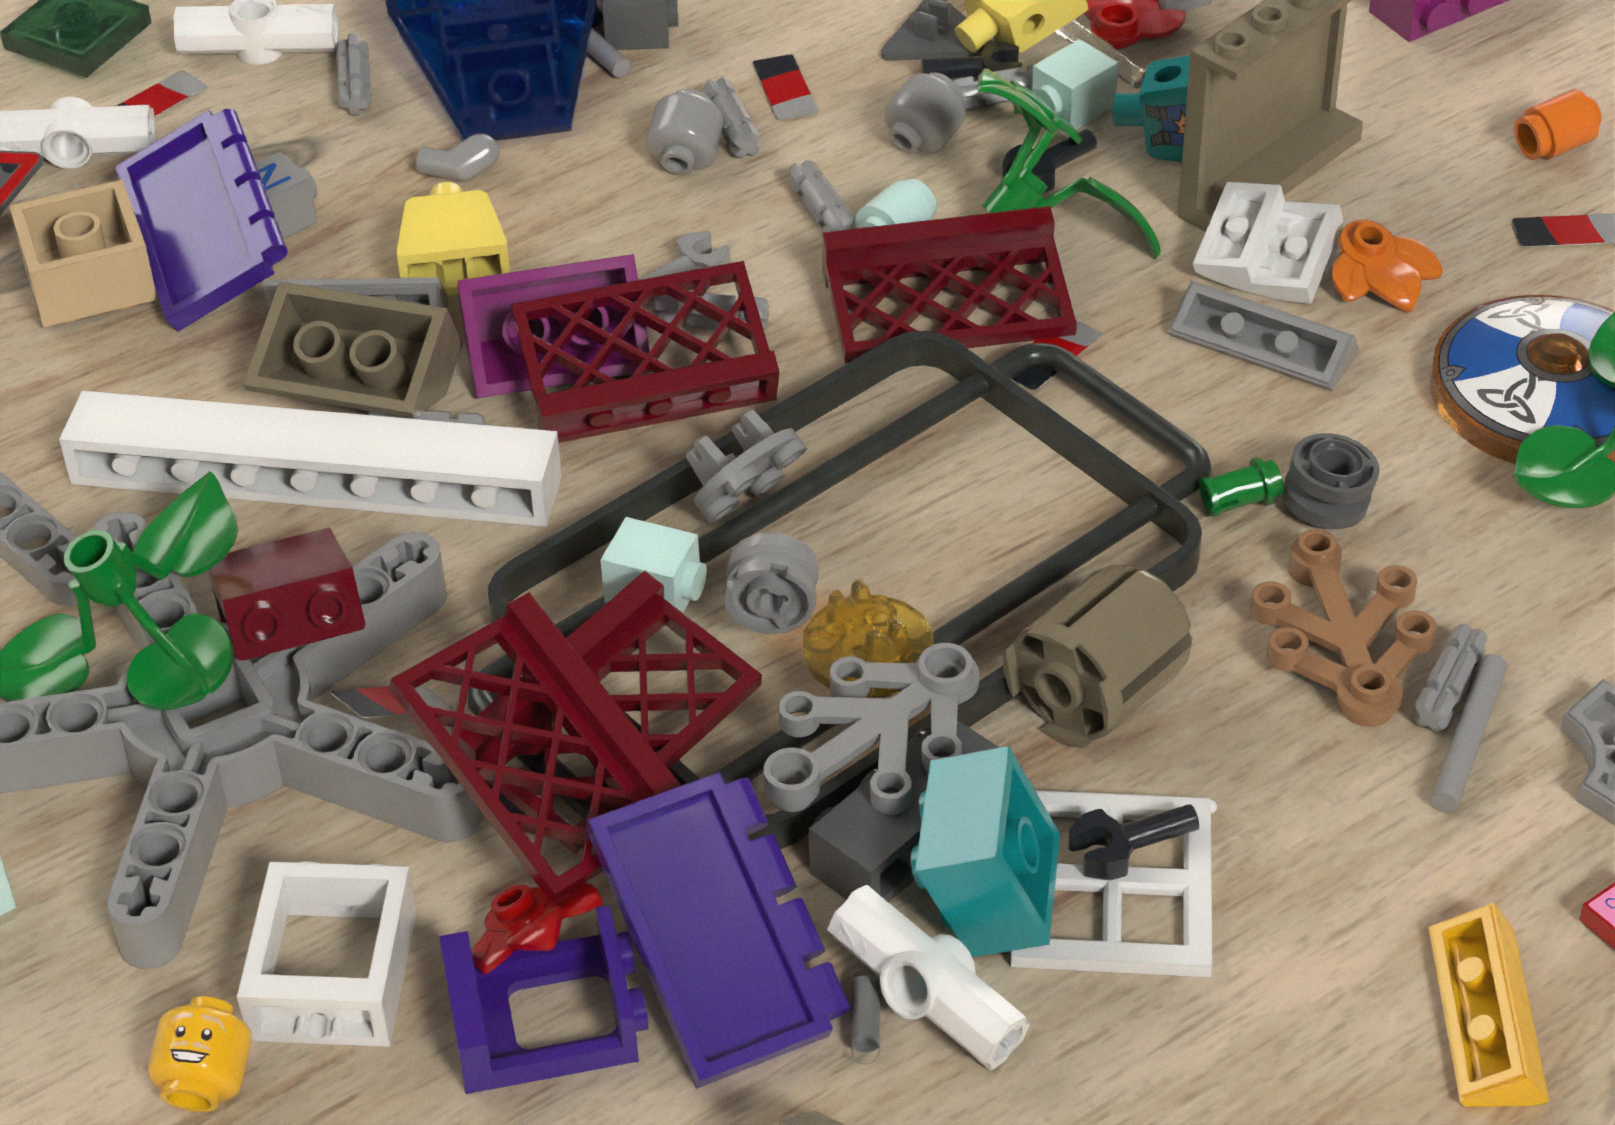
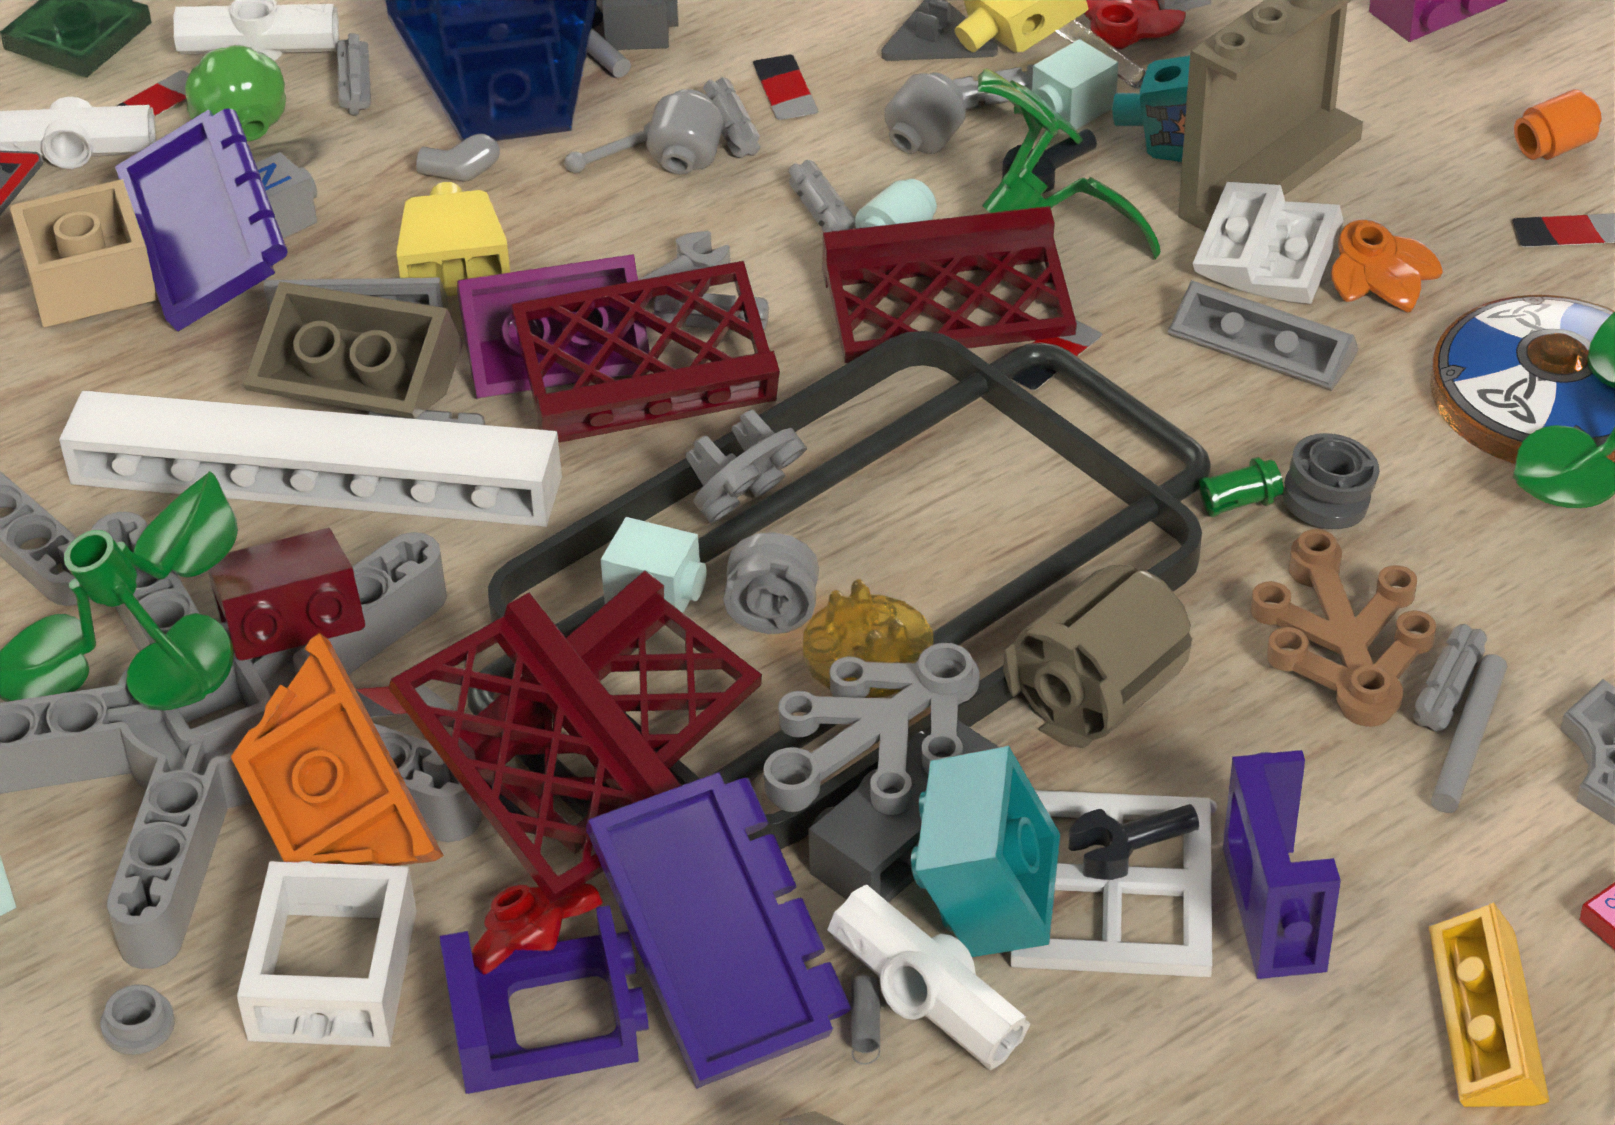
(134, 1006): none -> light grey plate
(200, 1054): yellow head -> none
(238, 81): none -> bright green plant
(327, 775): none -> orange wing
(576, 161): none -> light grey hinge
(994, 56): black bar -> none
(1282, 903): none -> dark purple window

